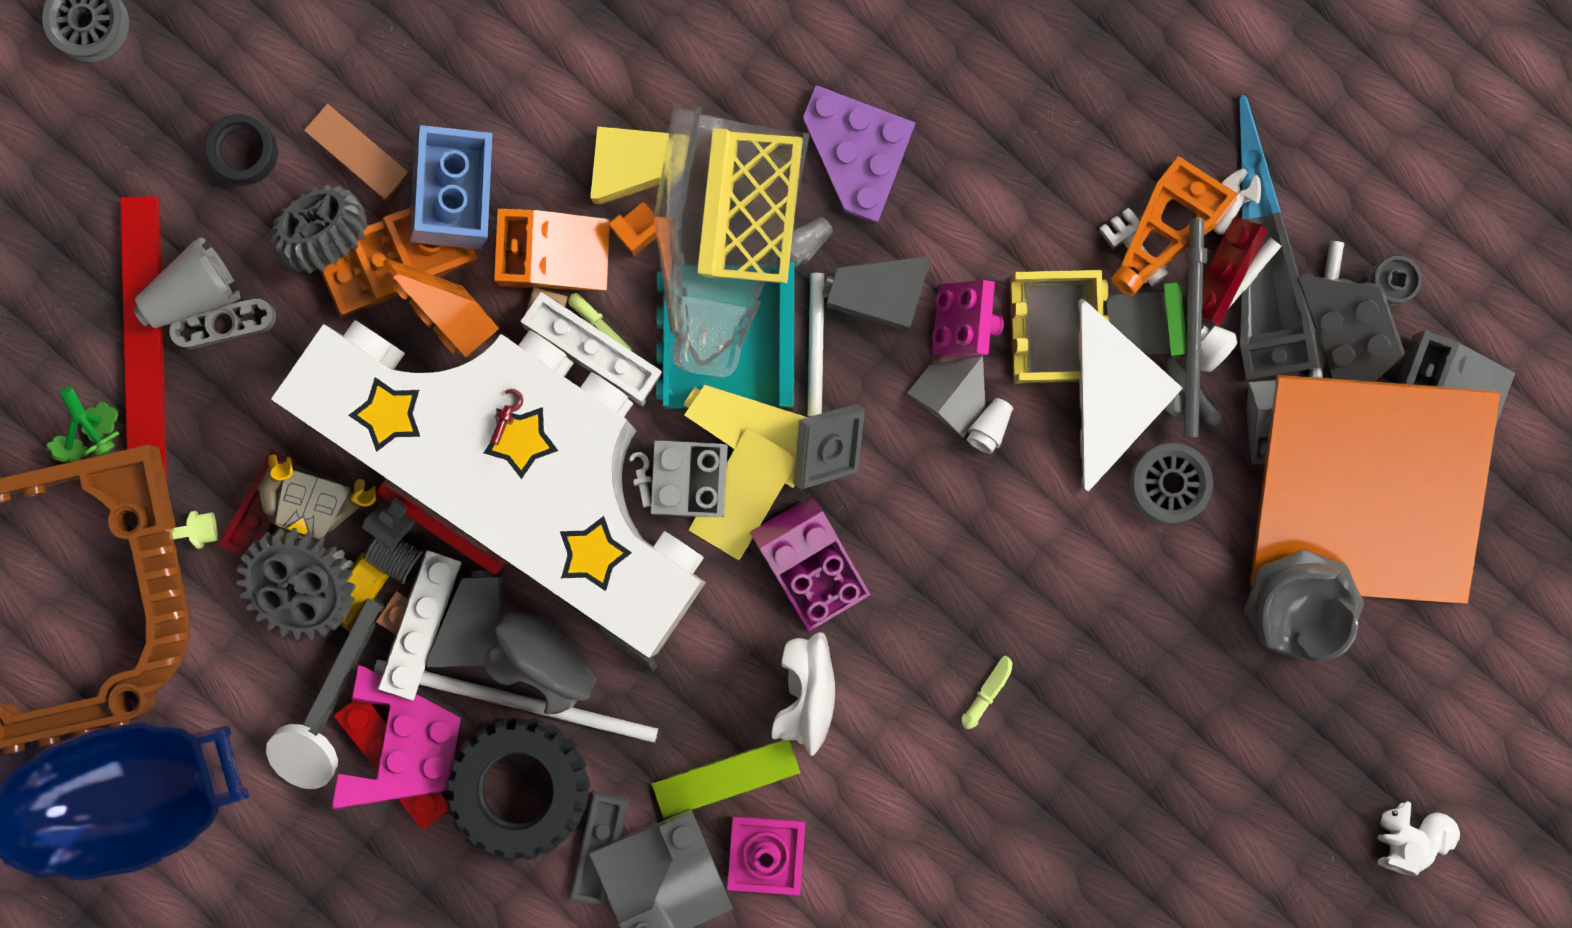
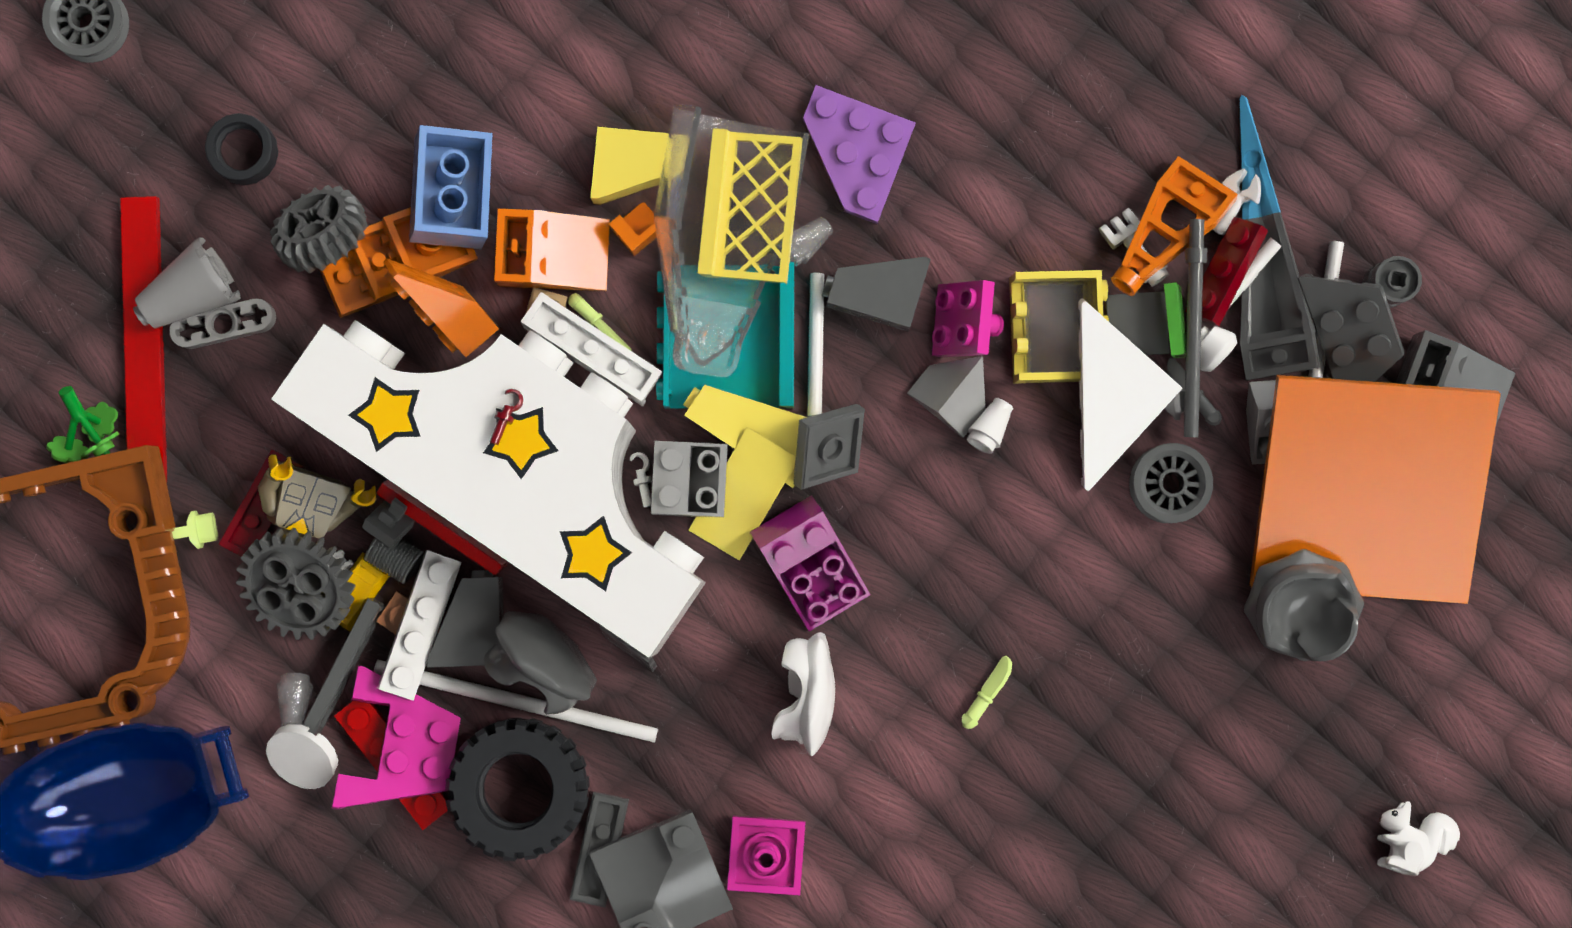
(293, 697): none -> clear cone
(357, 152): nougat tile -> none
(726, 778): lime slope -> none

